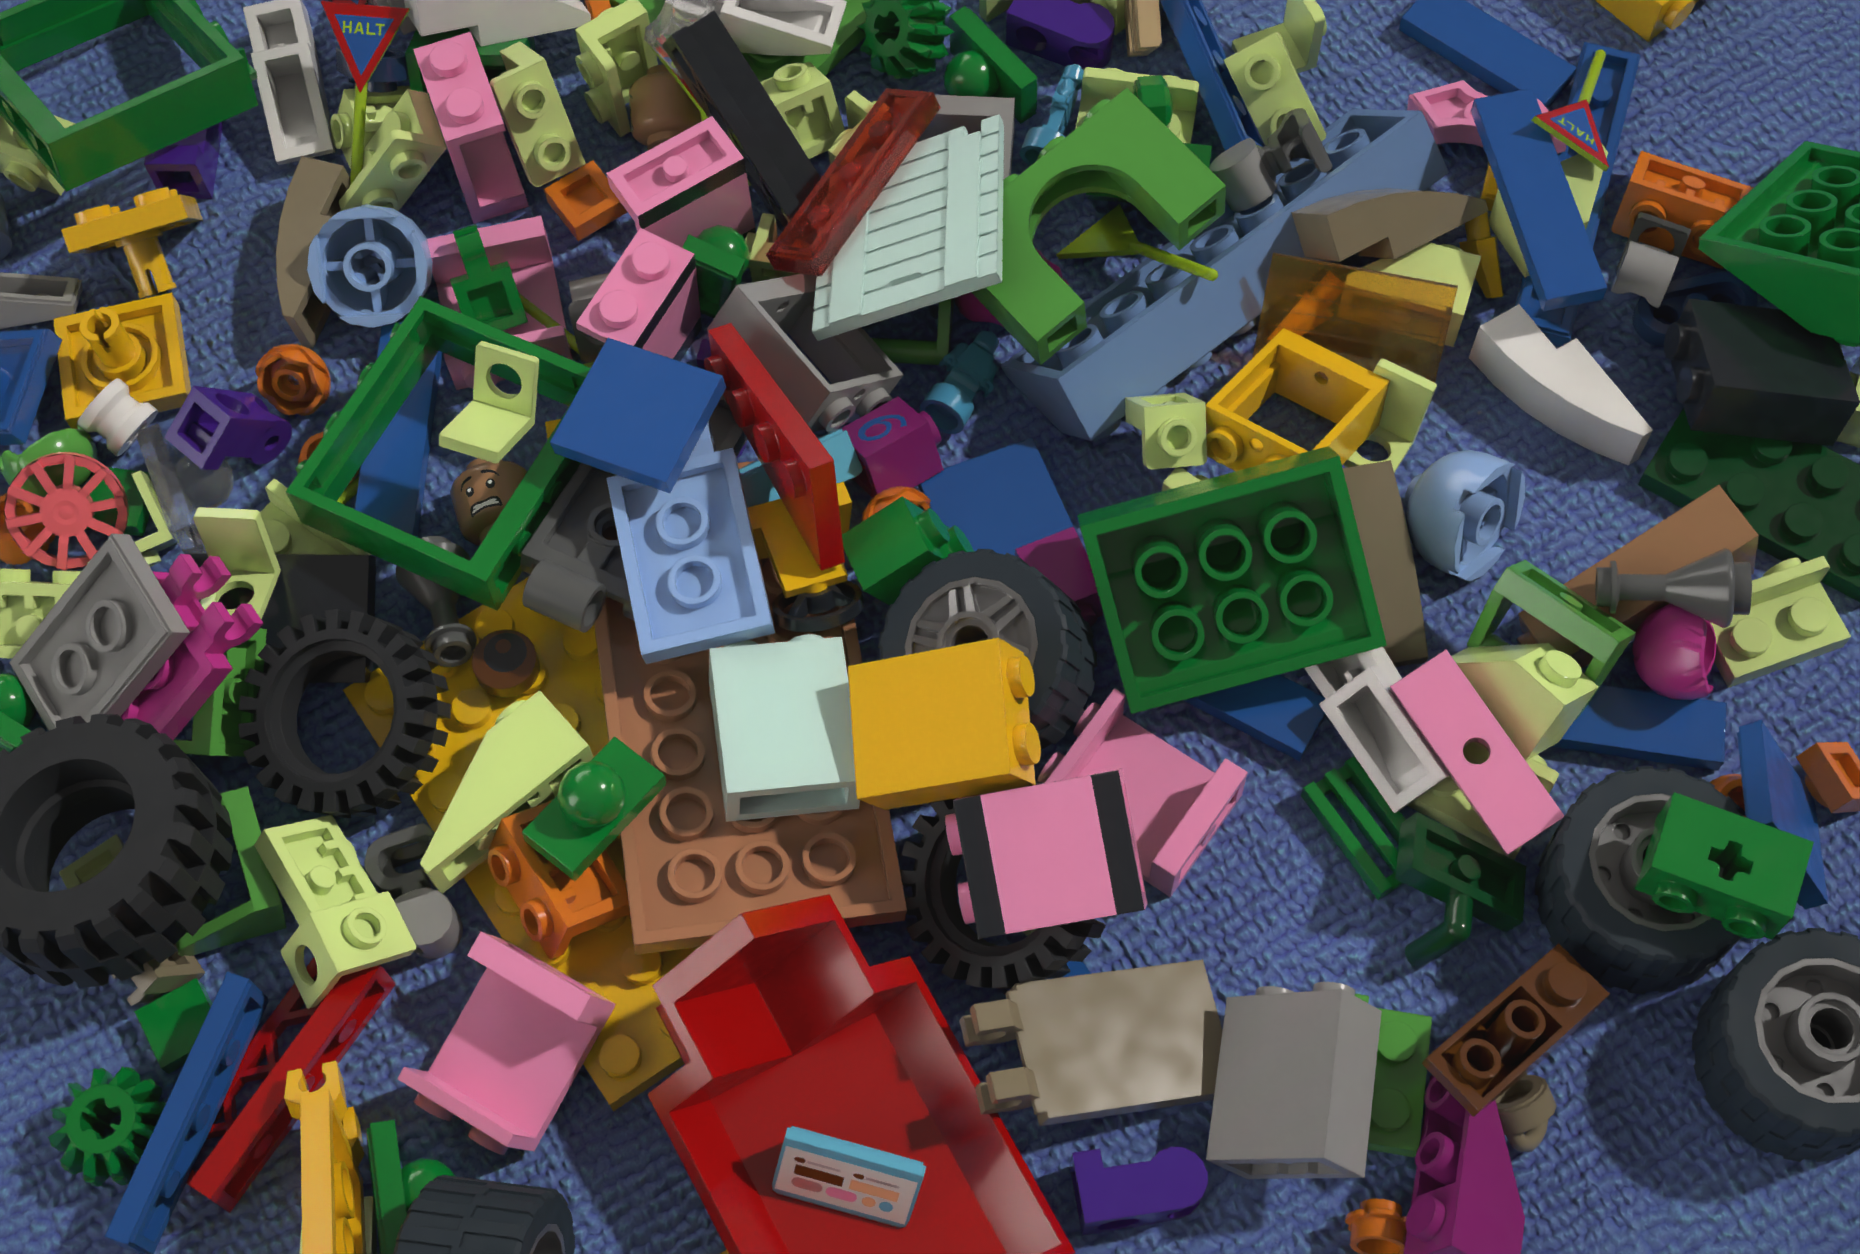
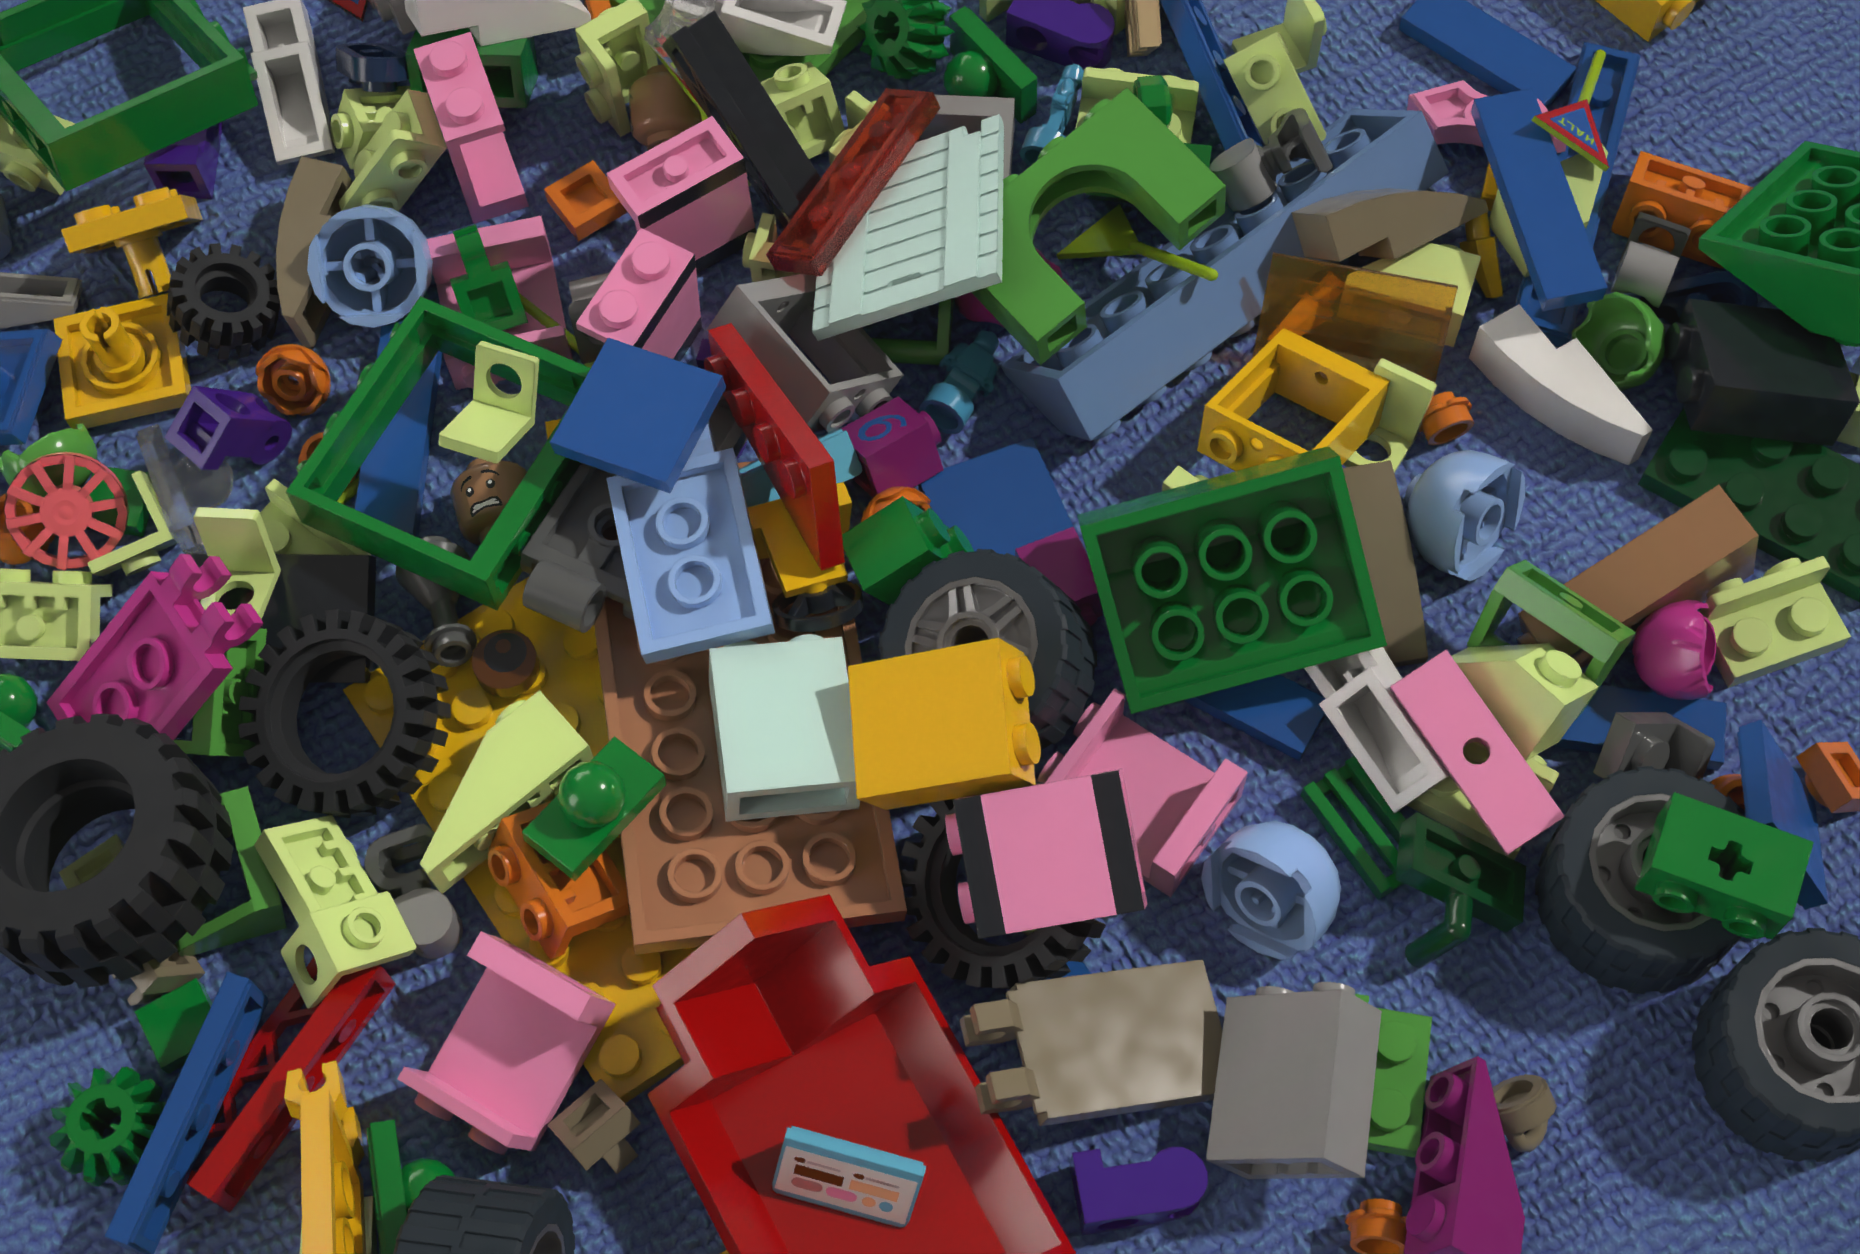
(100, 638): light grey tile -> none
(117, 416): white wheel -> none
(216, 328): none -> black tyre
(364, 38): piece -> none
(535, 116): yellowish green bracket -> none
(597, 1128): none -> dark tan tile
(720, 263): green tile -> none
(1171, 429): yellowish green bracket -> none
(1274, 886): none -> light blue cylinder
(1446, 418): none -> orange plate
(1516, 1030): reddish brown slope -> none
(1623, 339): none -> bright green hair
(1653, 741): none -> dark grey bracket
(1707, 588): dark grey piece -> none

